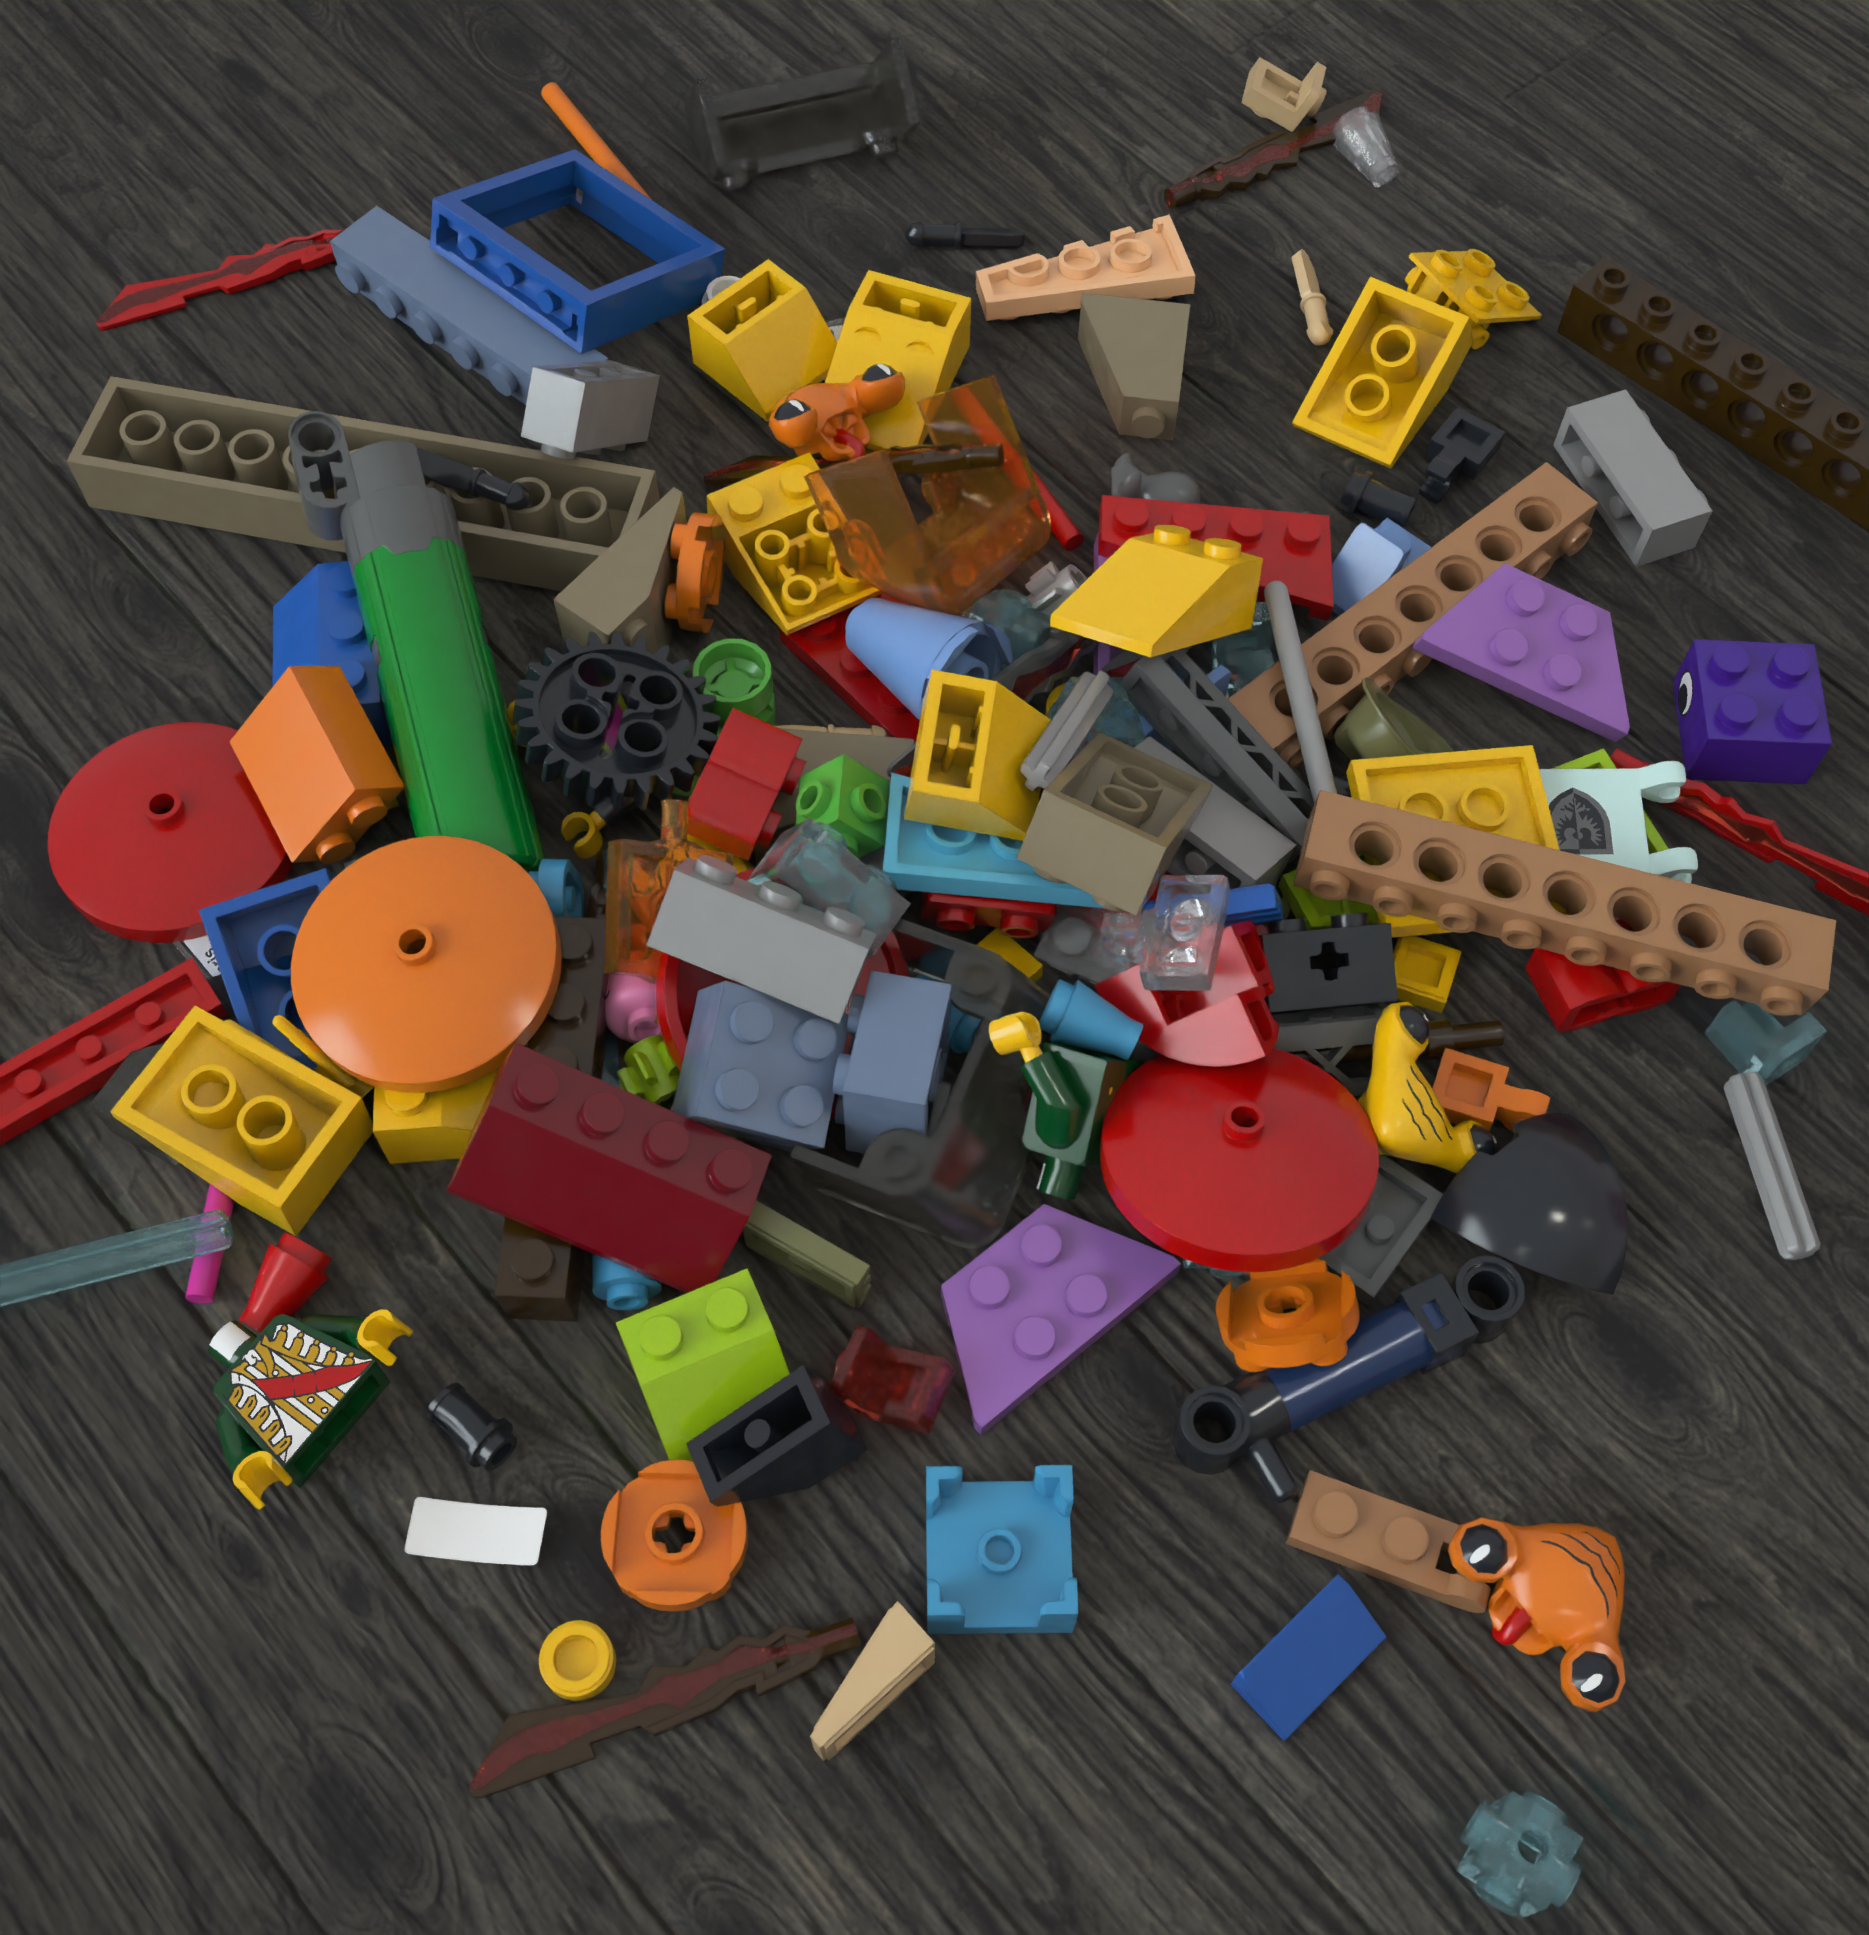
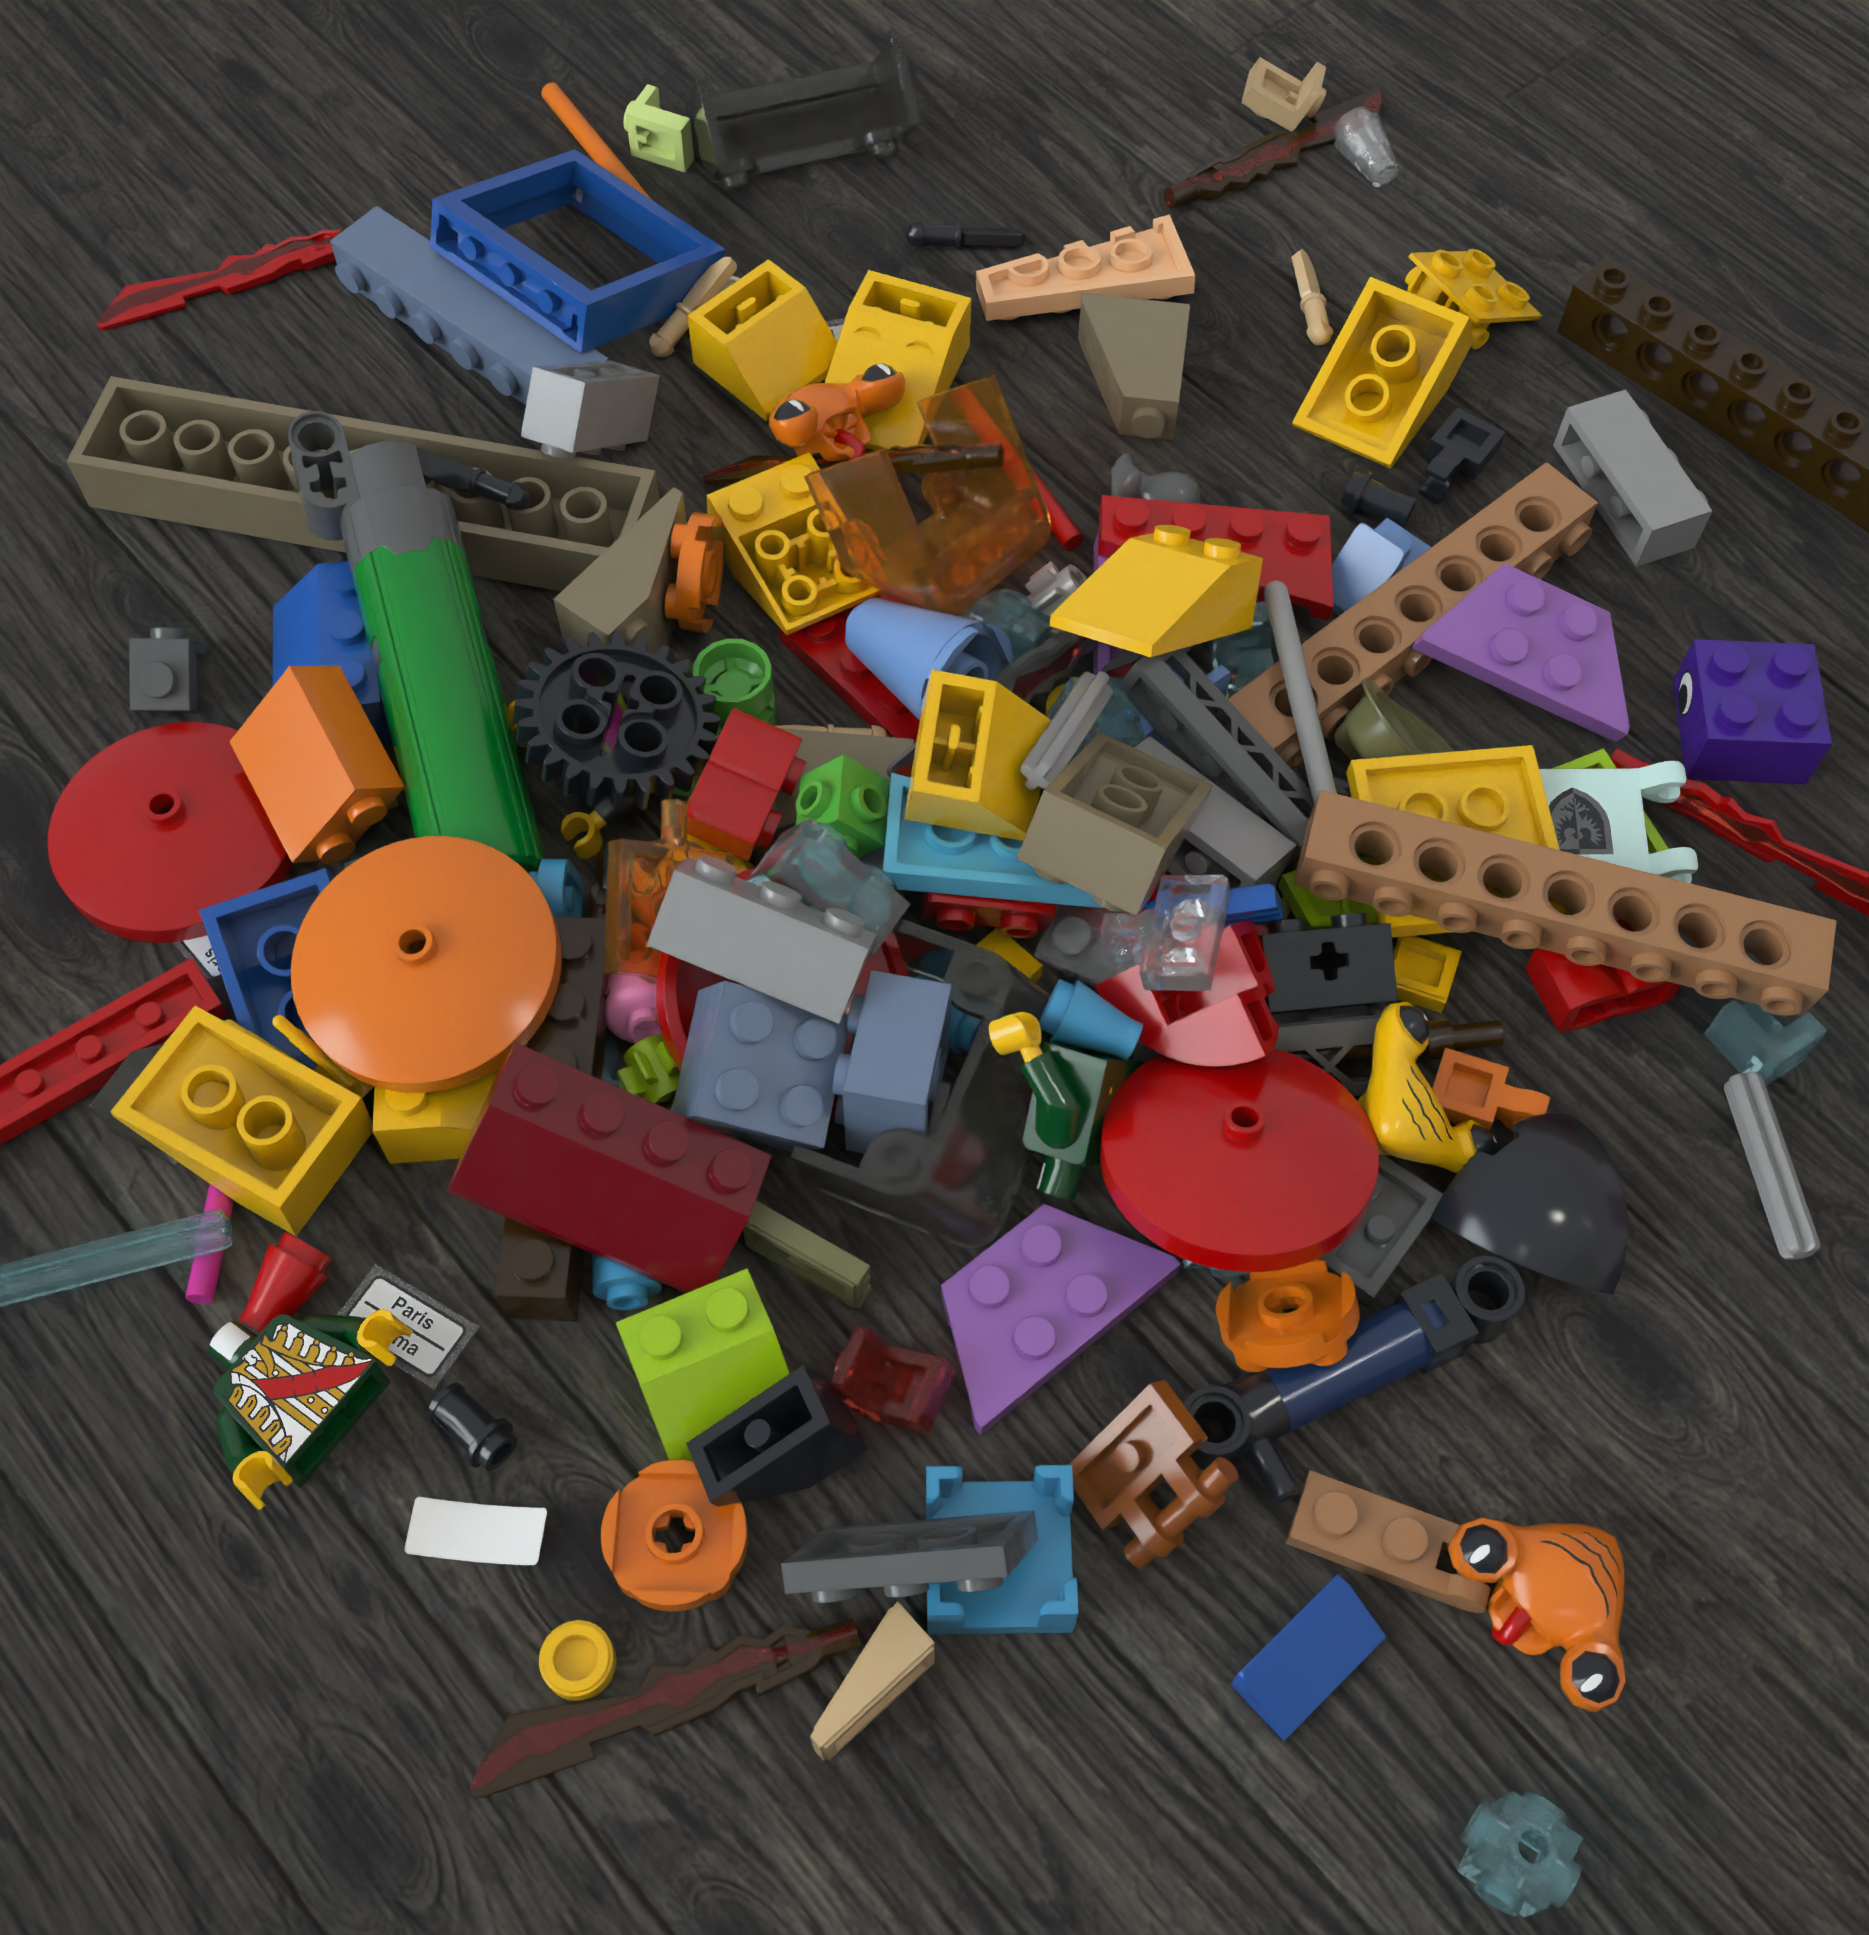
(164, 671): none -> dark grey bracket
(437, 1330): none -> sticker
(657, 133): none -> yellowish green bracket
(703, 290): none -> tan piece
(911, 1555): none -> dark grey plate
(1133, 1457): none -> dark orange plate

